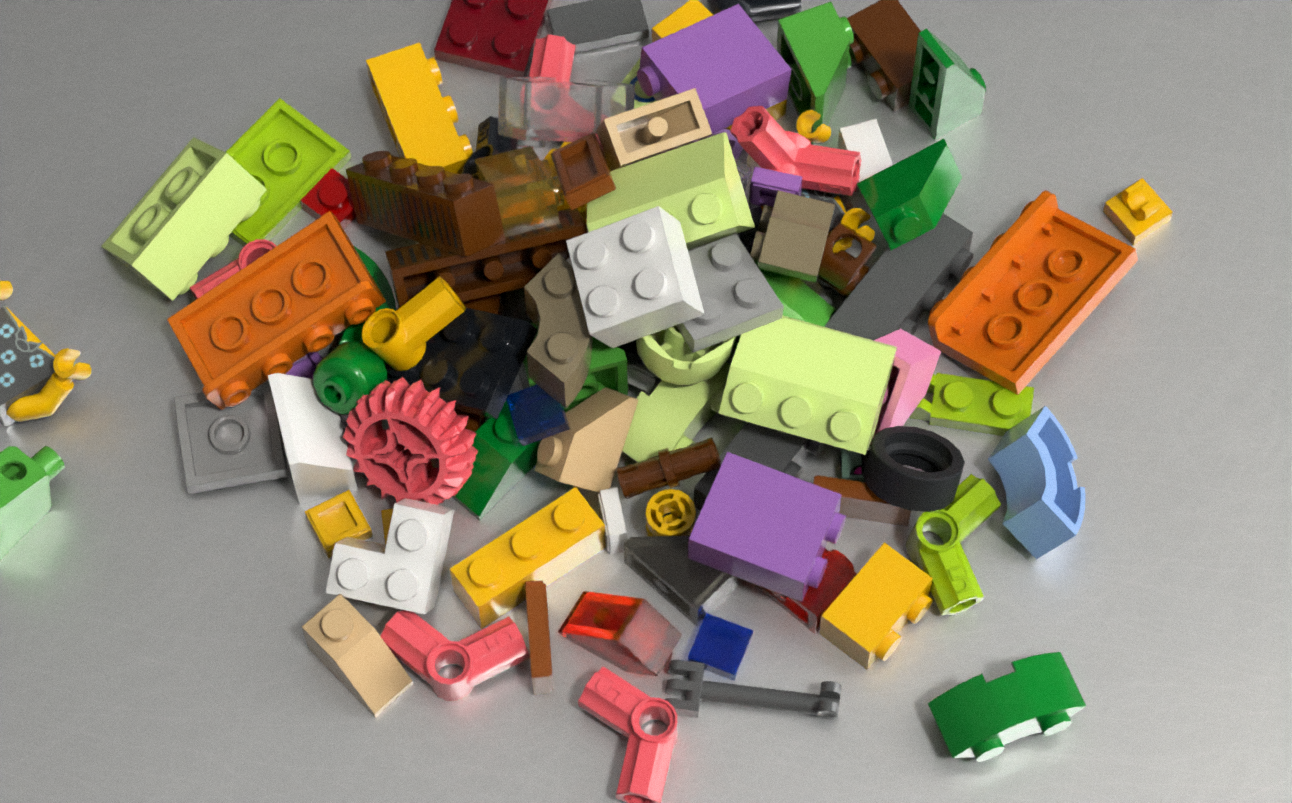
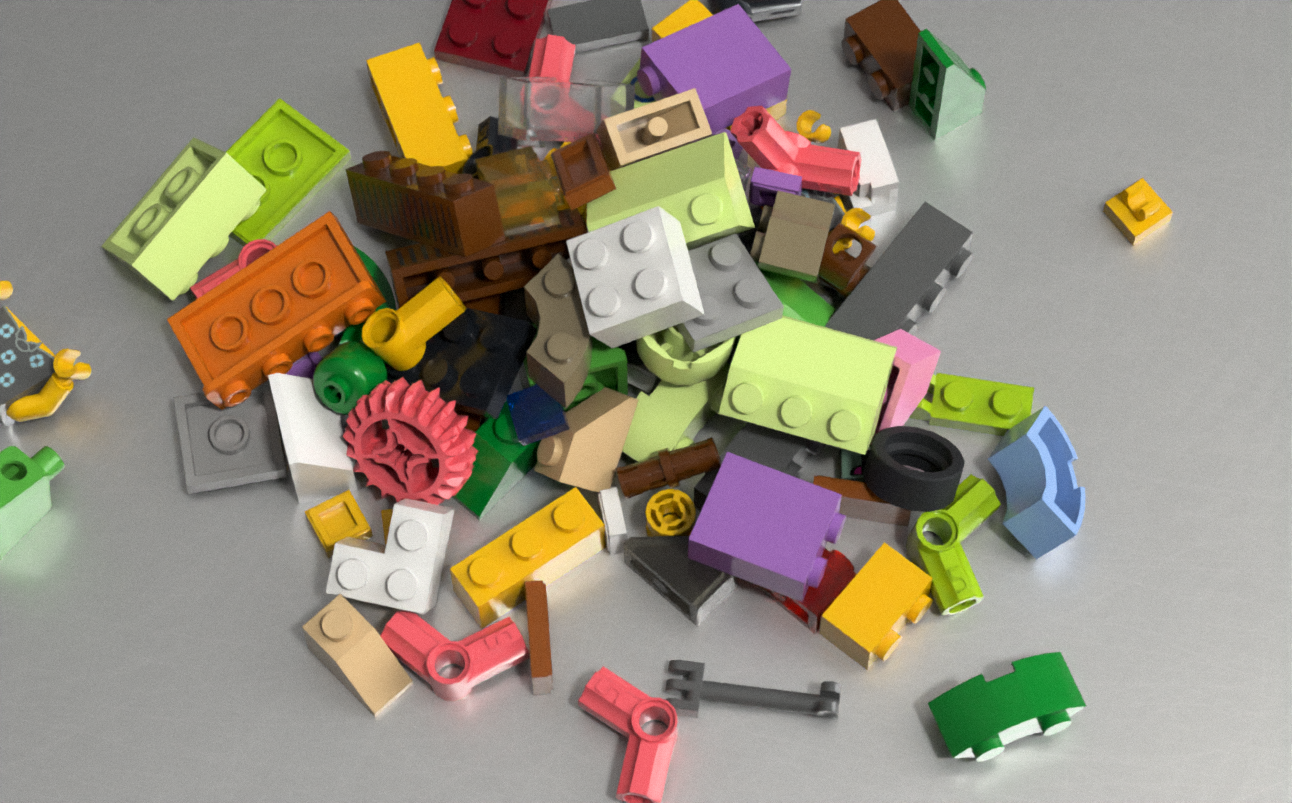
(332, 195): red plate -> none
(622, 632): clear red slope -> none
(721, 646): clear blue tile -> none
(817, 52): bright green slope -> none
(912, 193): green slope -> none
(1028, 293): orange bracket -> none

